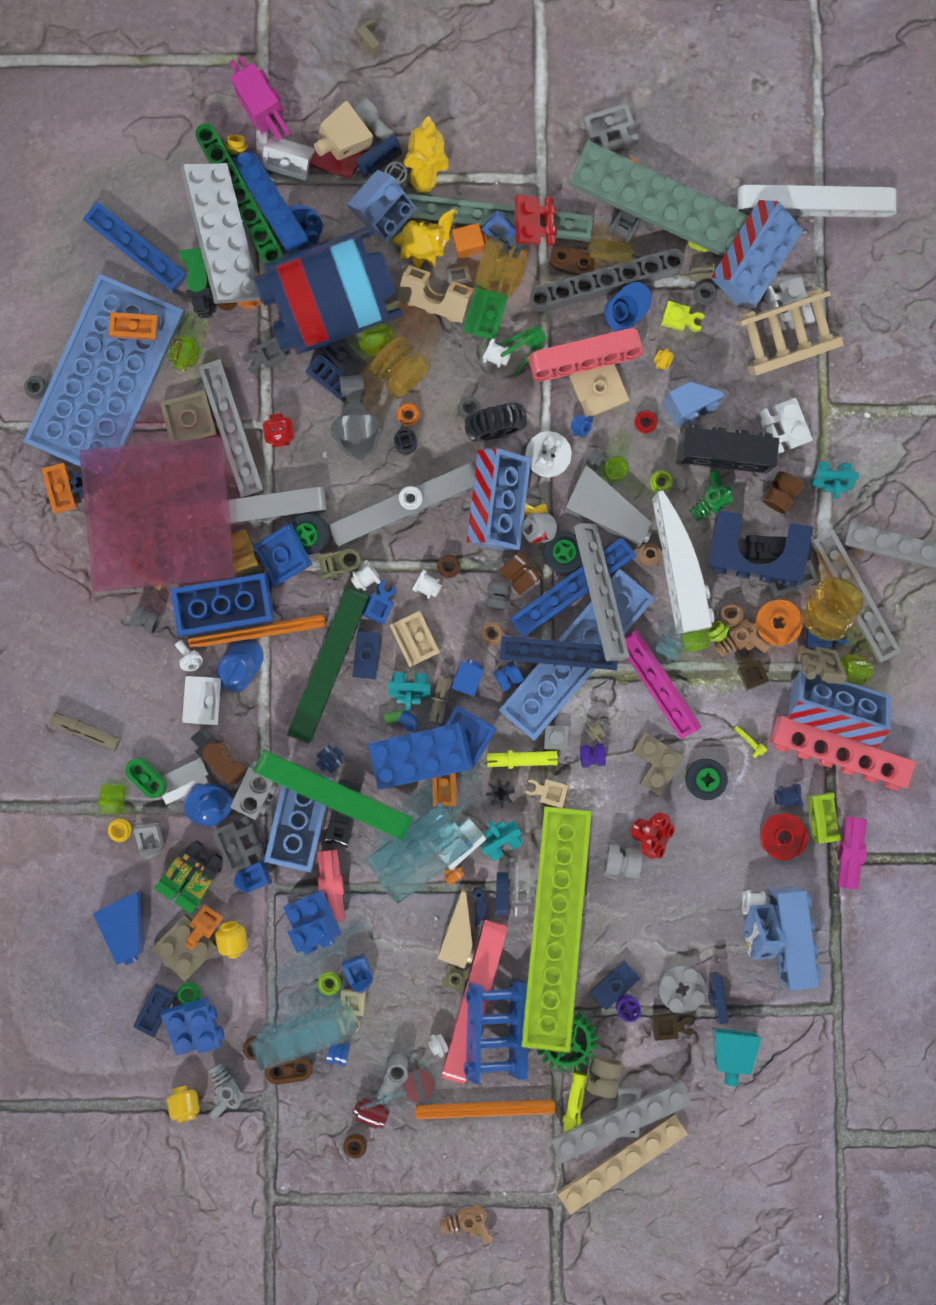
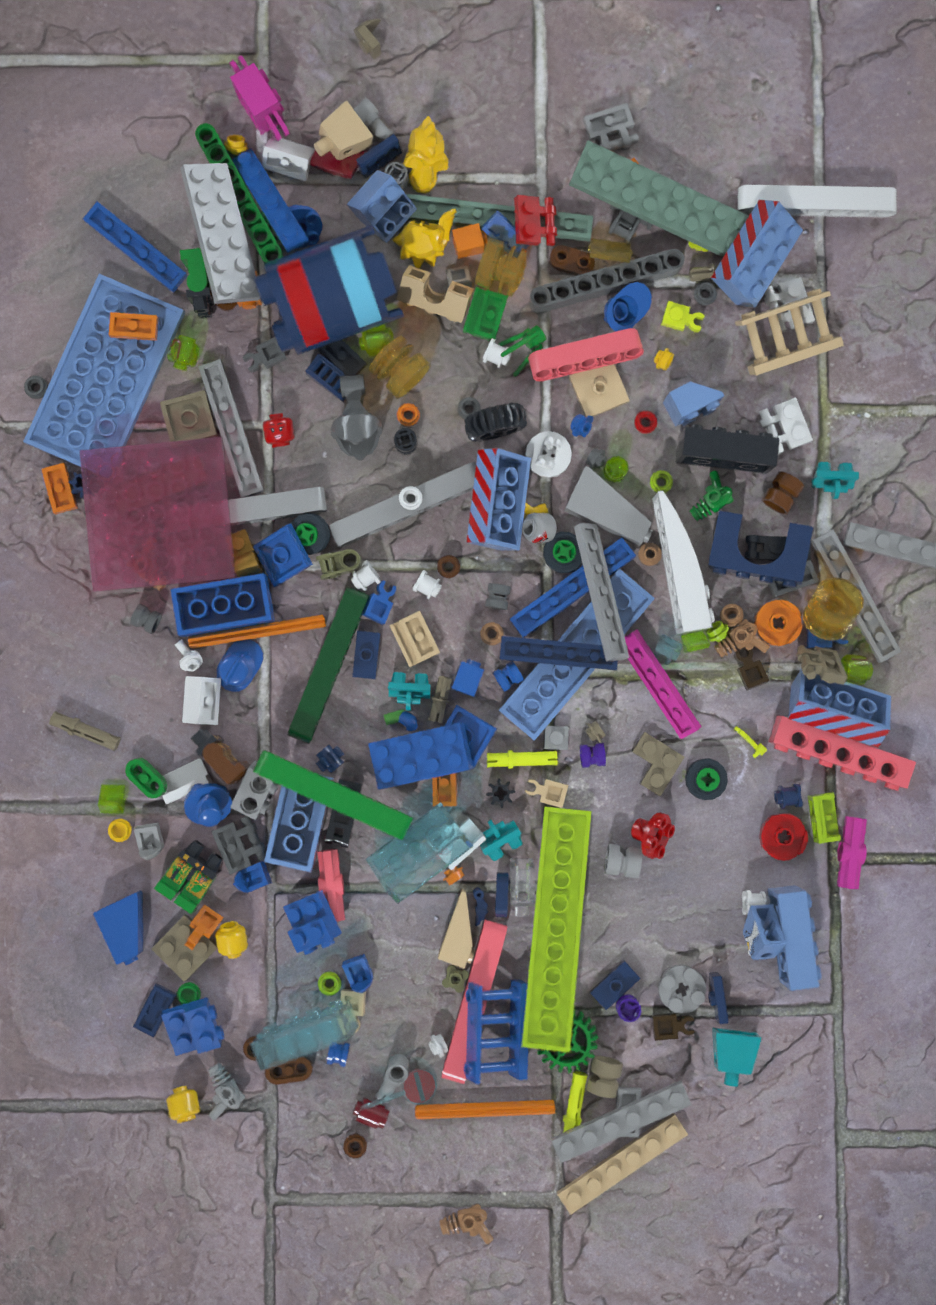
(520, 573): reddish brown wheel -> none

